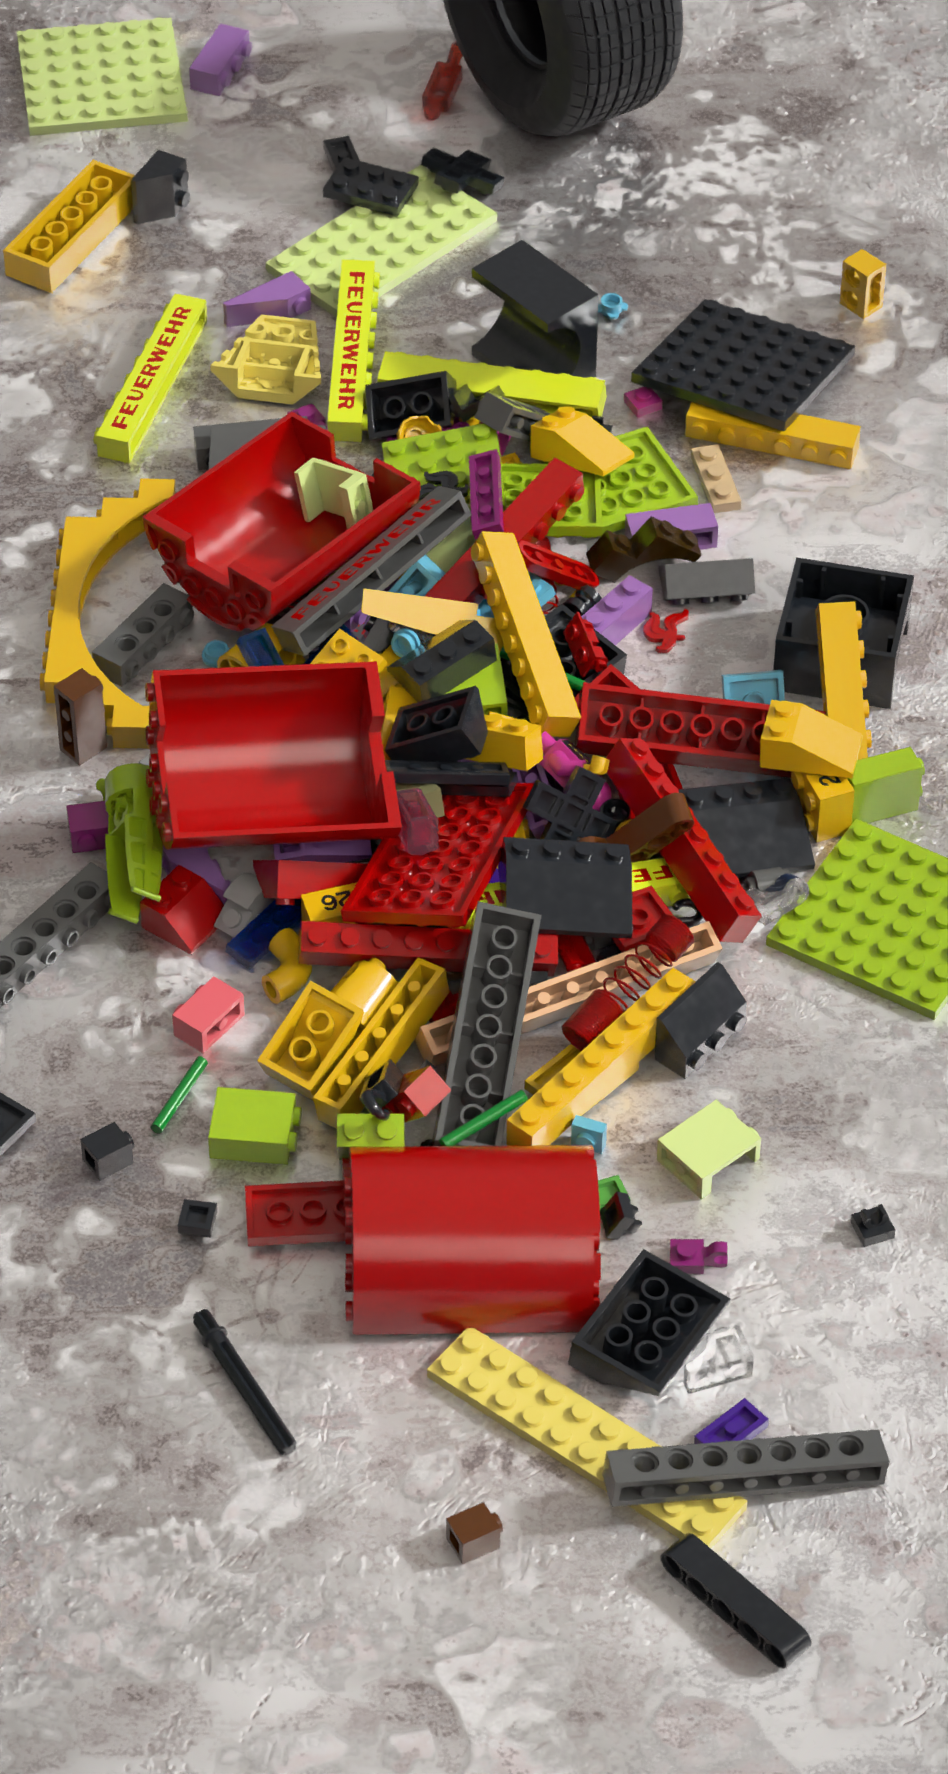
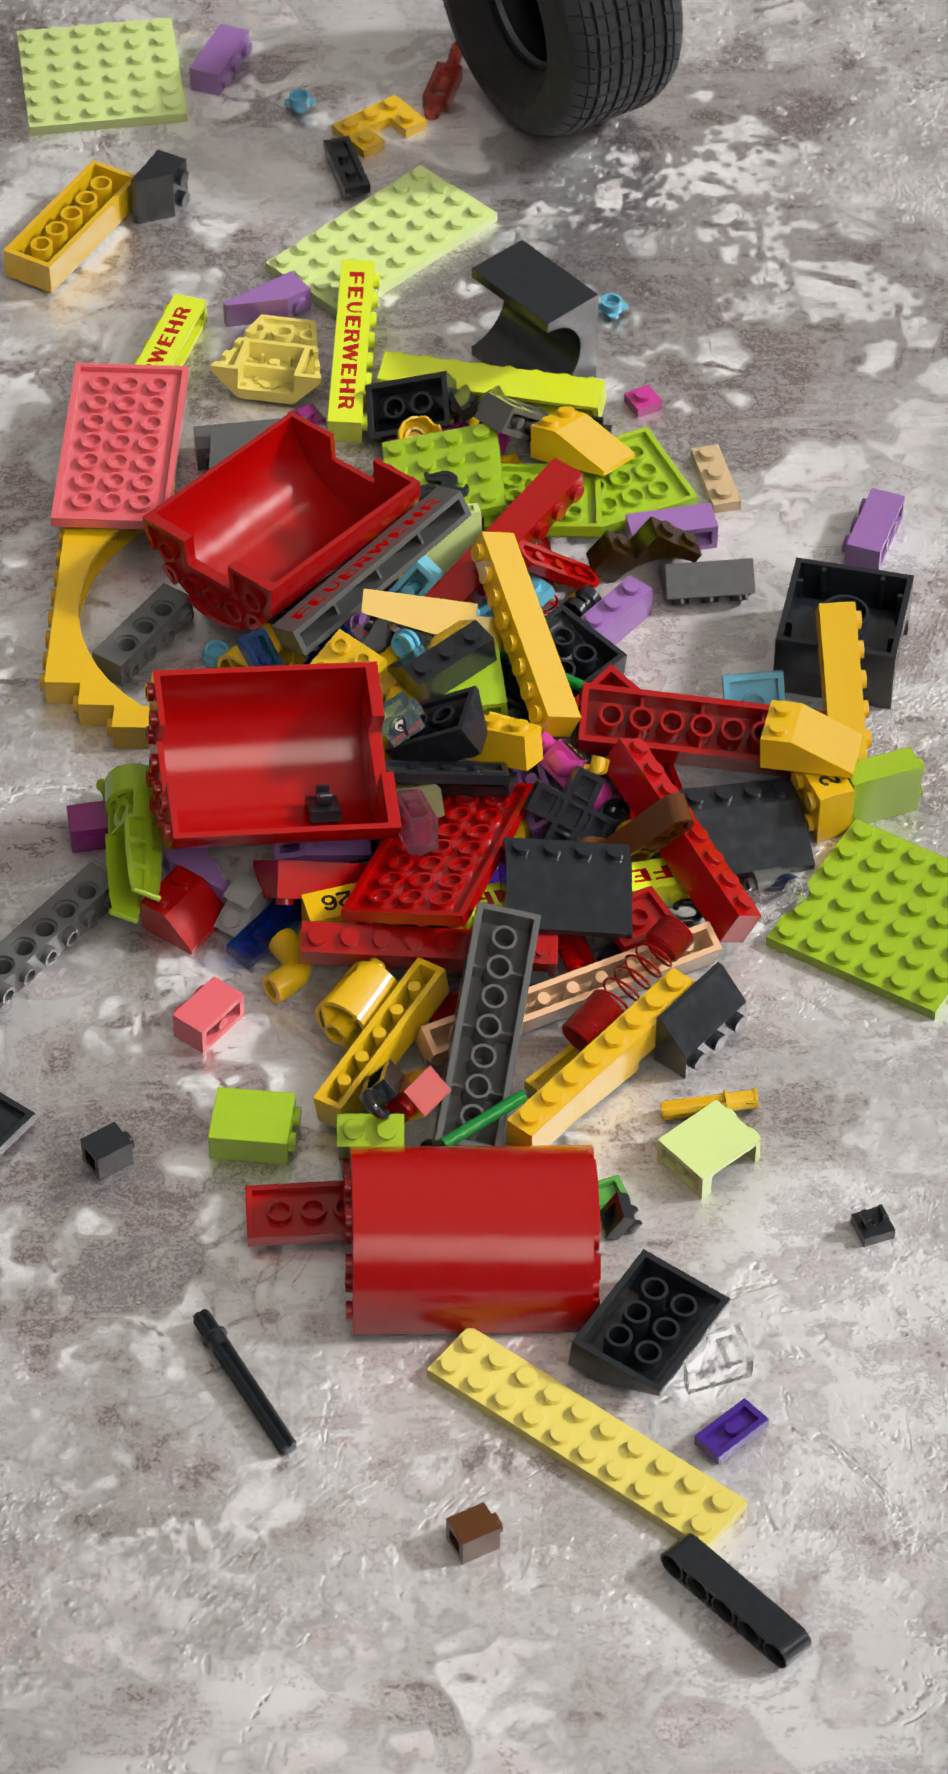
(80, 716): reddish brown brick -> none
(119, 444): none -> coral plate
(179, 1095): green bar -> none
(197, 1218): black plate -> none
(299, 100): none -> medium azure plate
(311, 1040): yellow slope -> none
(323, 806): none -> black tile
(333, 489): yellowish green panel -> none
(364, 124): none -> yellow plate
(370, 186): black plate -> none
(401, 718): none -> clear light blue brick
(458, 172): black plate -> none
(486, 493): magenta plate -> none
(583, 645): red hinge -> none
(589, 1132): medium azure plate -> none
(669, 636): red piece -> none
(689, 1106): none -> yellow axle
(692, 1256): magenta plate -> none
(743, 364): black plate -> none
(745, 1467): dark grey brick -> none
(805, 439): yellow brick -> none
(862, 283): yellow brick -> none
(873, 529): none -> medium lavender brick

